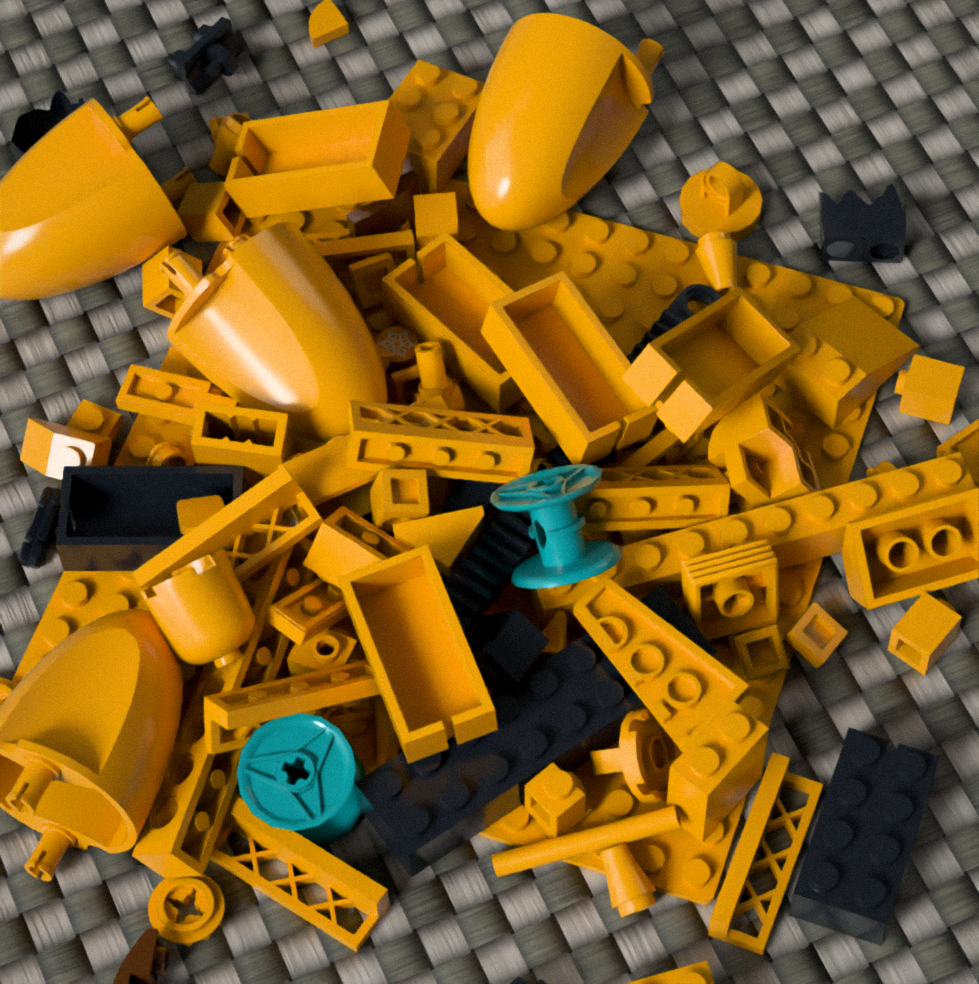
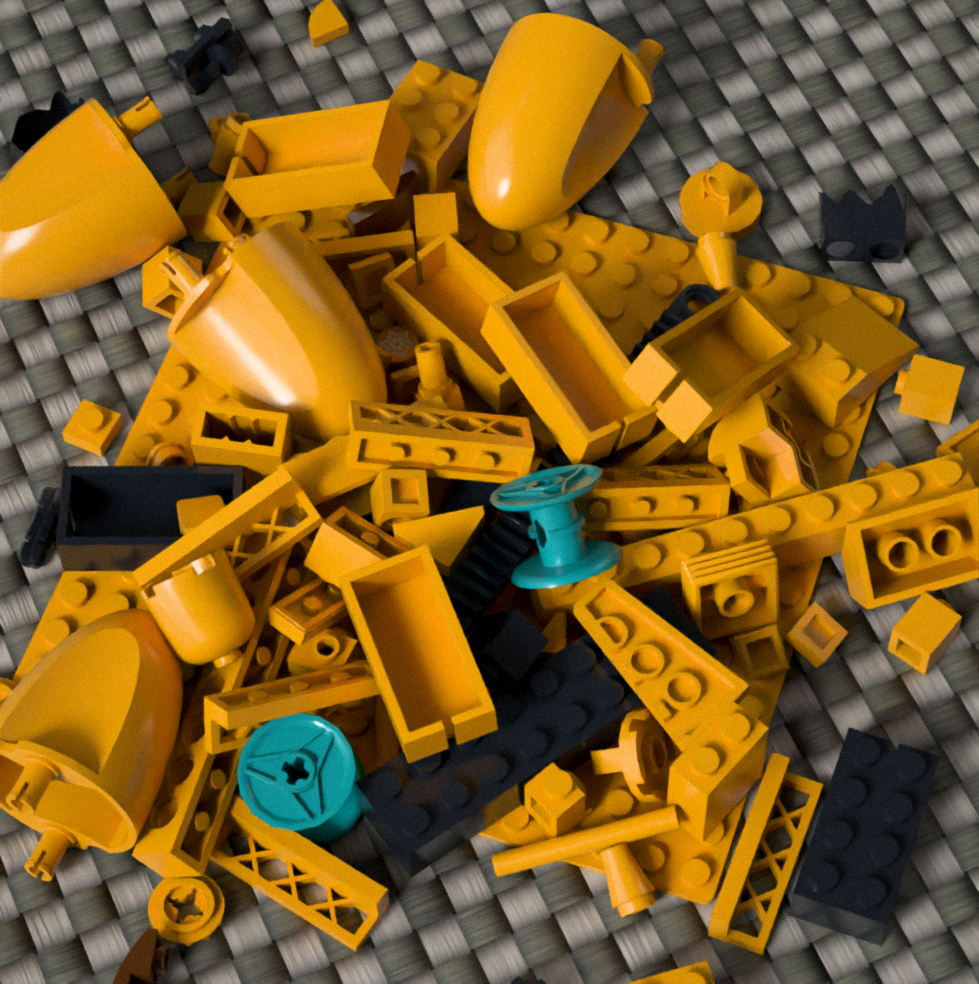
(53, 445): light orange slope -> none
(166, 394): light orange hinge -> none

